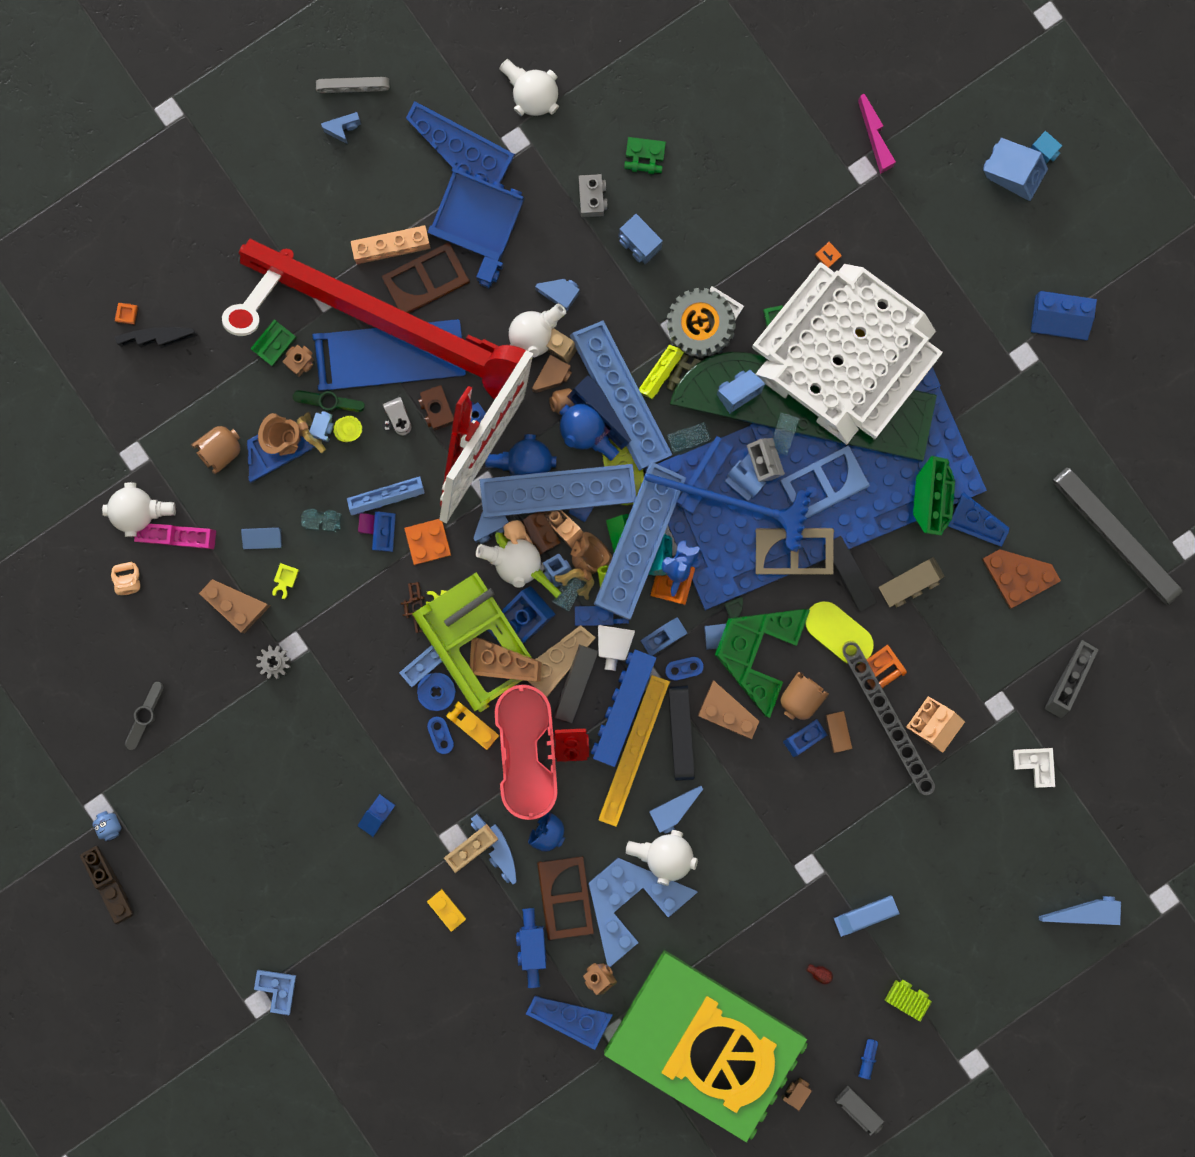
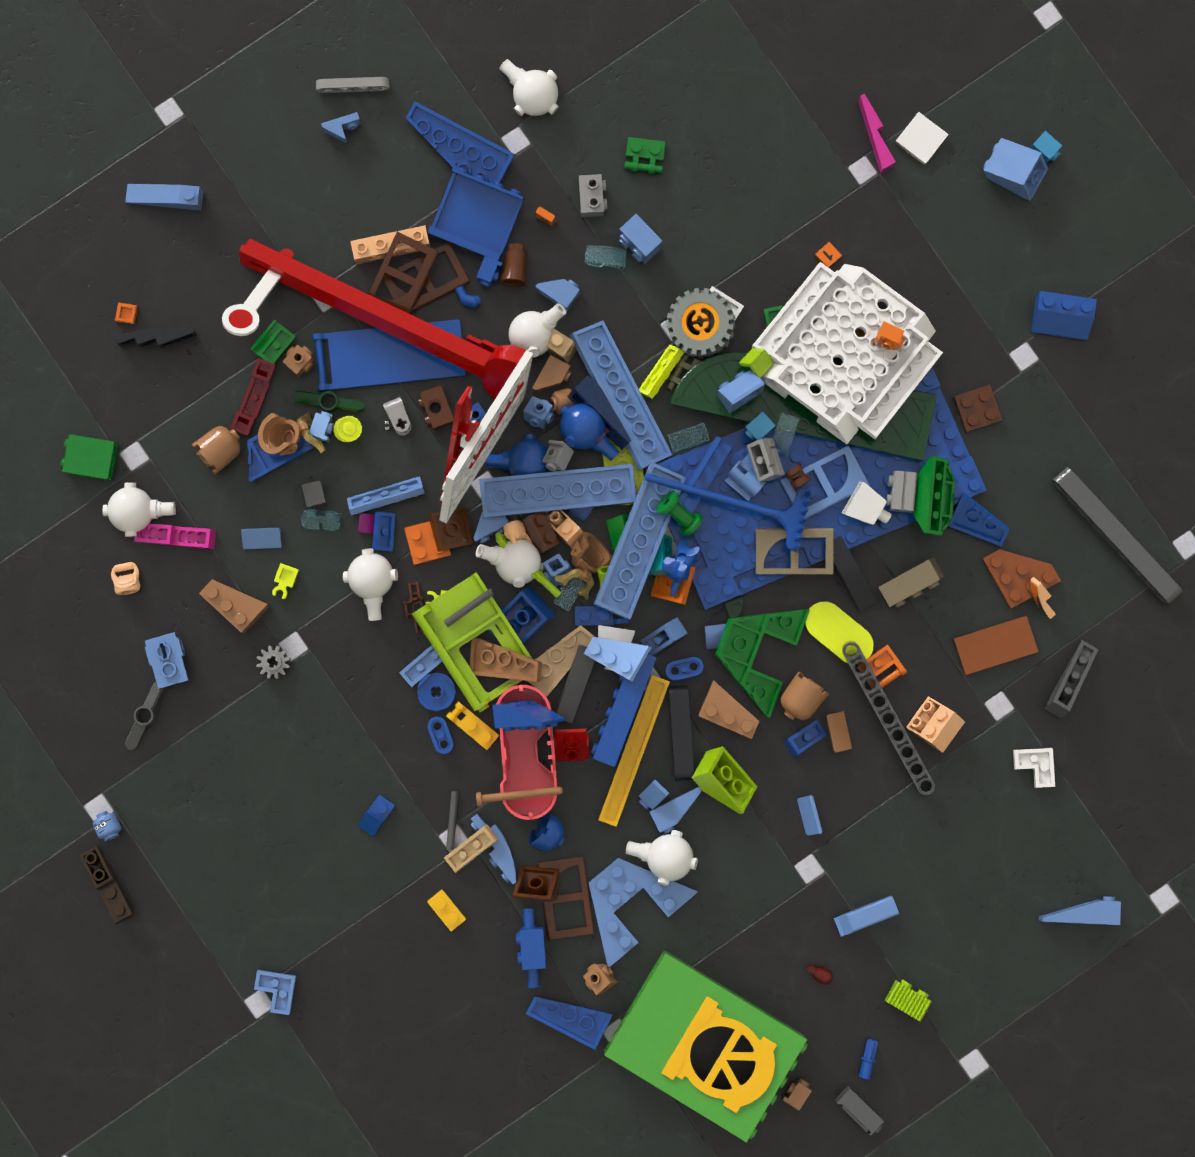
(89, 457): none -> green brick
(165, 195): none -> medium blue slope
(166, 659): none -> medium blue piece
(254, 397): none -> dark red slope
(314, 495): none -> dark grey panel
(370, 578): none -> white piece
(408, 300): none -> reddish brown window
(452, 820): none -> dark grey bar
(454, 533): none -> reddish brown plate
(467, 300): none -> blue arm
(515, 266): none -> reddish brown plant
(517, 794): none -> medium nougat bar
(524, 716): none -> blue slope
(537, 884): none -> reddish brown slope
(538, 412): none -> medium blue brick
(545, 216): none -> orange tile
(557, 455): none -> light grey brick
(605, 256): none -> clear light blue slope
(618, 656): none -> light blue wing
(652, 795): none -> medium blue slope
(670, 505): none -> green piece
(724, 779): none -> lime slope
(758, 361): none -> lime panel
(759, 426): none -> dark azure brick
(796, 472): none -> reddish brown wheel
(809, 815): none -> medium blue slope
(866, 505): none -> white torso
(889, 336): none -> orange brick
(902, 491): none -> light grey brick
(921, 138): none -> white tile
(977, 408): none -> reddish brown plate
(995, 645): none -> dark orange tile
(1041, 595): none -> light nougat slope

